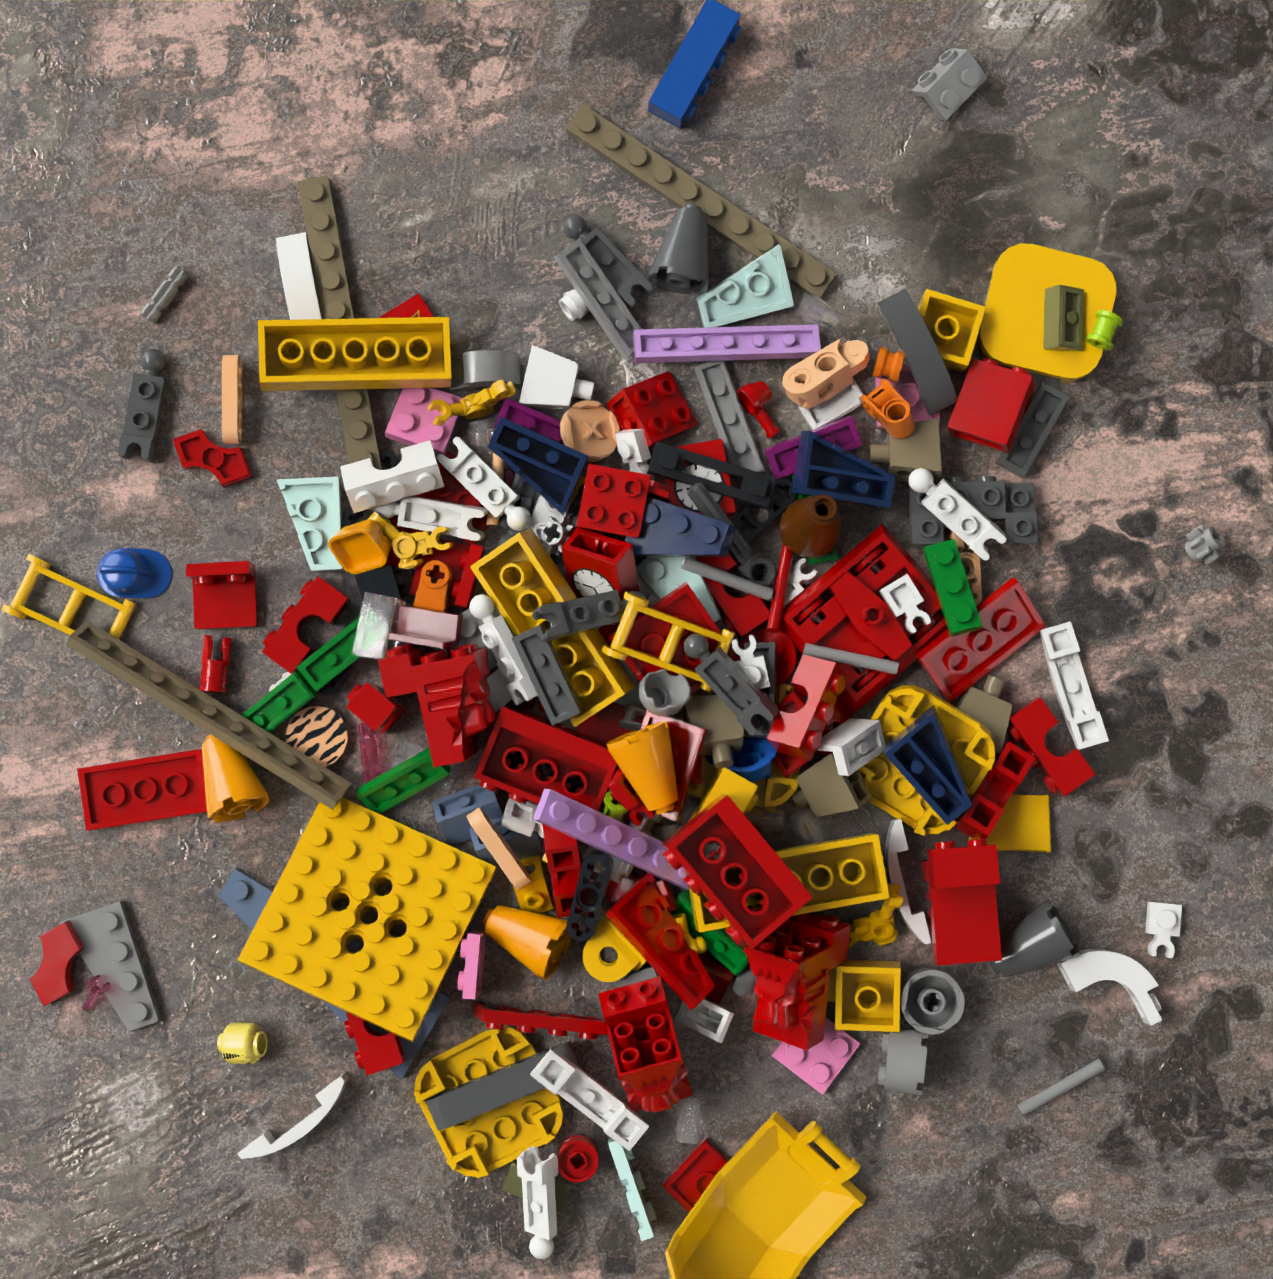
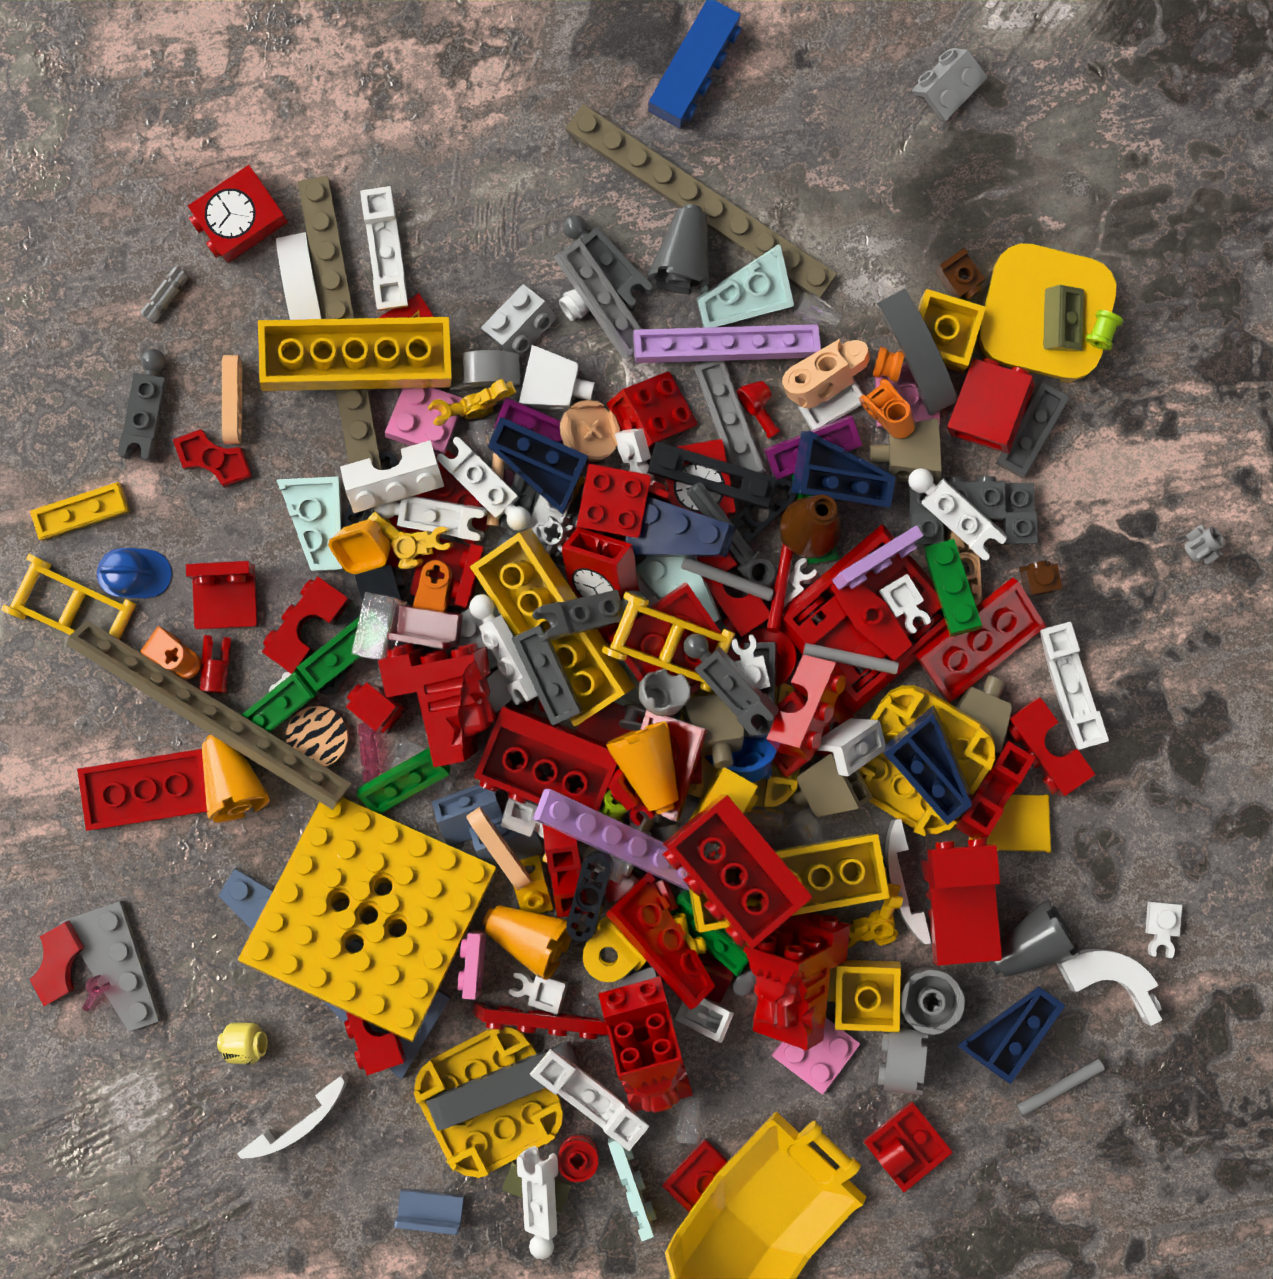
(79, 511): none -> yellow tile
(171, 654): none -> orange piece
(236, 214): none -> red brick
(384, 248): none -> white slope
(429, 1211): none -> sand blue panel
(519, 321): none -> light grey bracket
(543, 993): none -> white plate
(878, 559): none -> lavender plate
(907, 1146): none -> red plate
(949, 276): none -> reddish brown brick
(1014, 1034): none -> dark blue wedge
(1040, 578): none -> reddish brown brick

